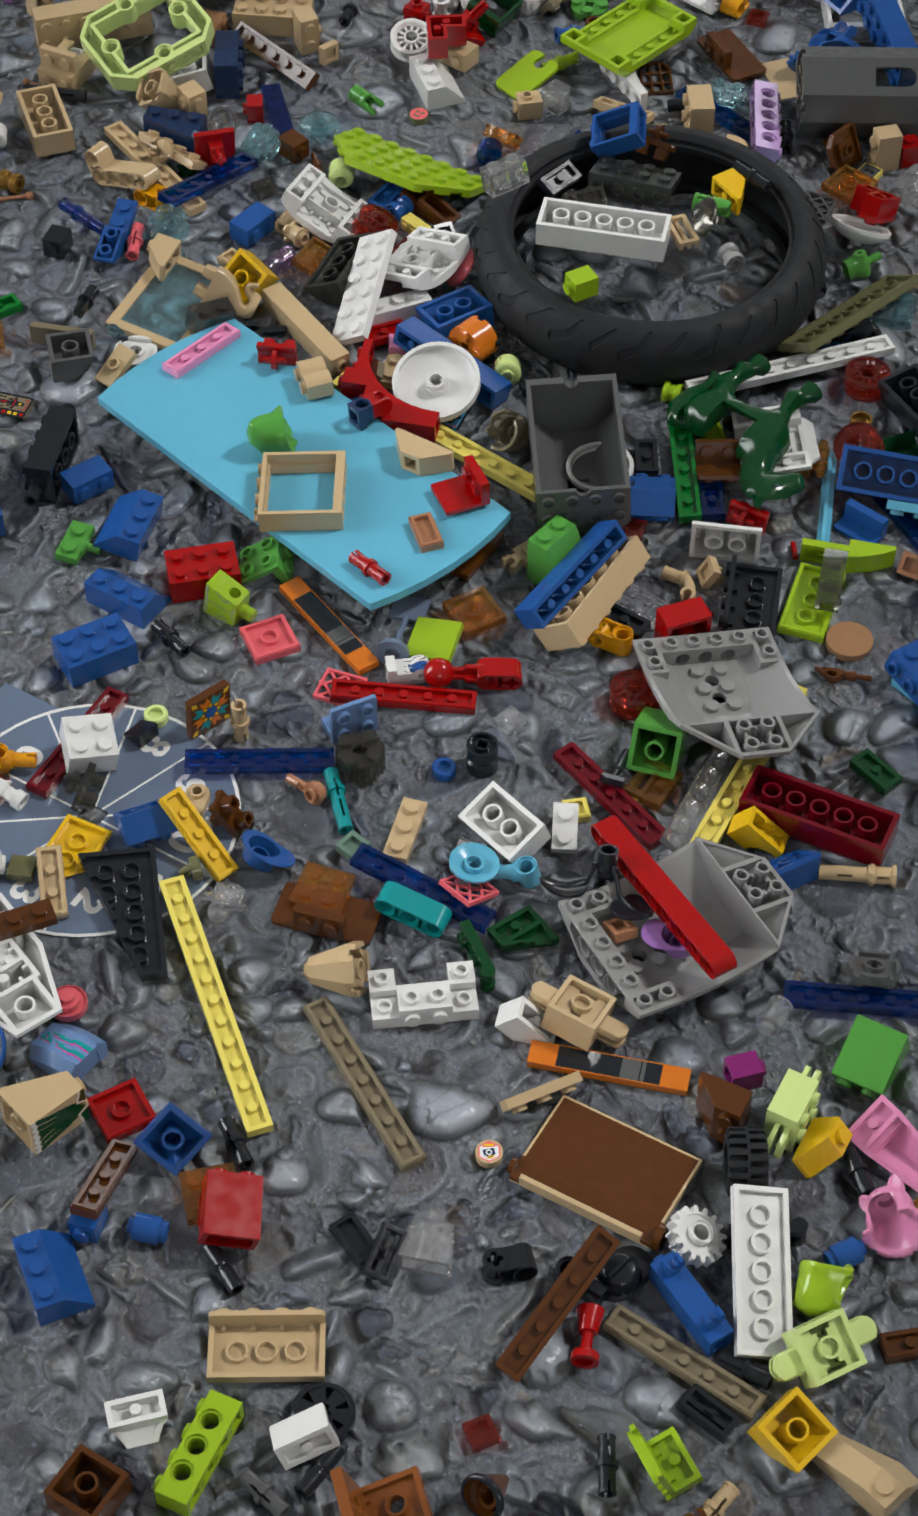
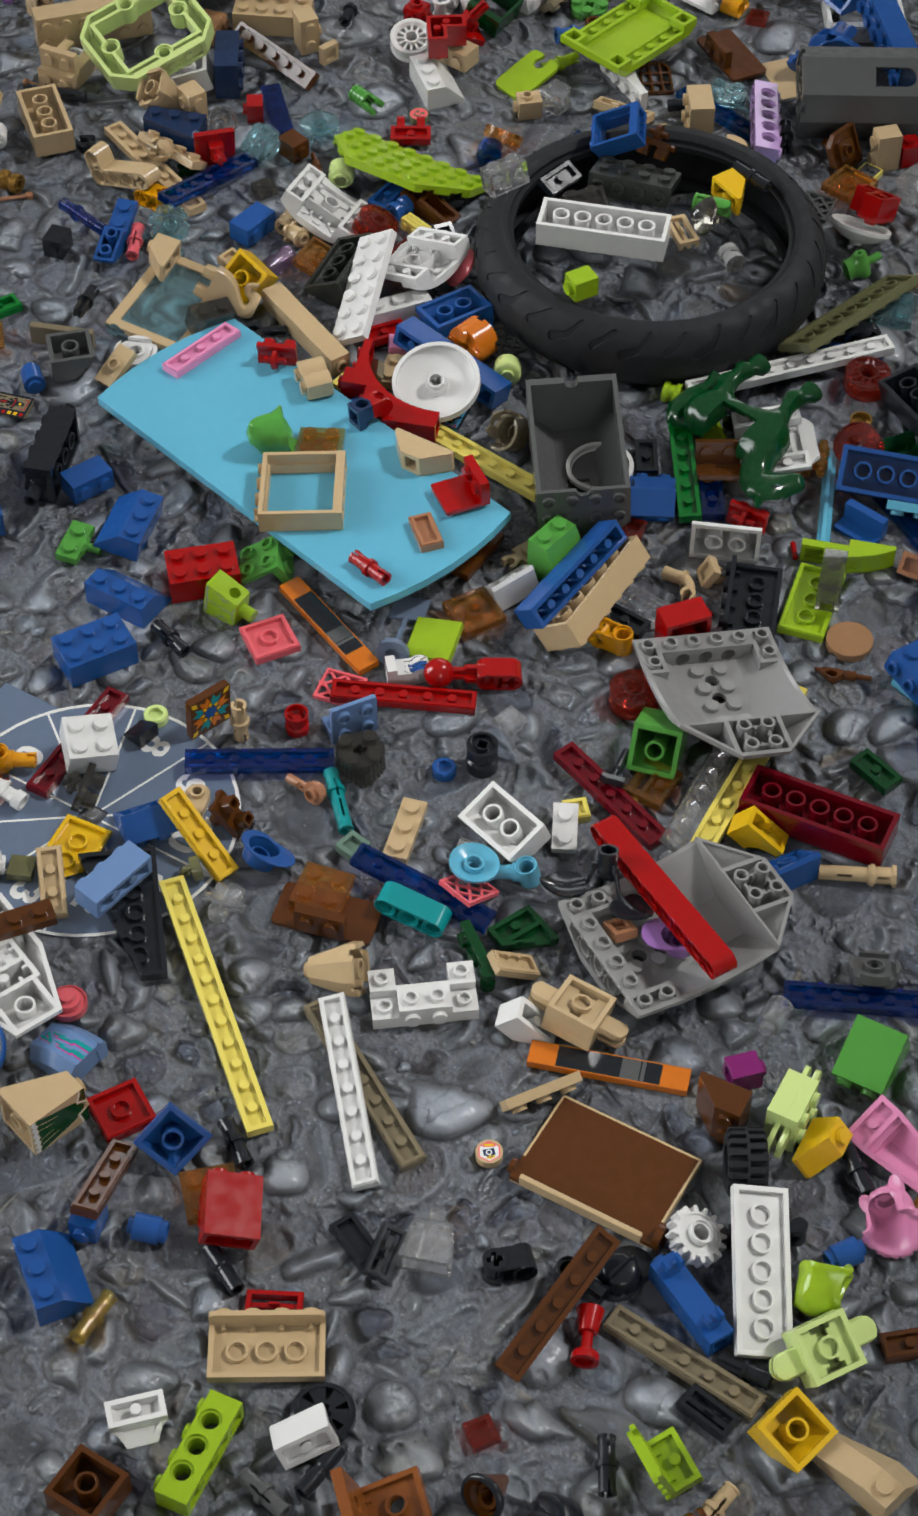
(32, 378): none -> blue brick
(85, 143): none -> black bar
(93, 1316): none -> clear yellow pin
(112, 879): none -> medium blue brick
(276, 1296): none -> red tile
(296, 720): none -> red wheel
(321, 439): none -> clear orange plate
(349, 1092): none -> white tile
(411, 135): none -> red plate
(513, 586): none -> white slope
(513, 965): none -> tan plate

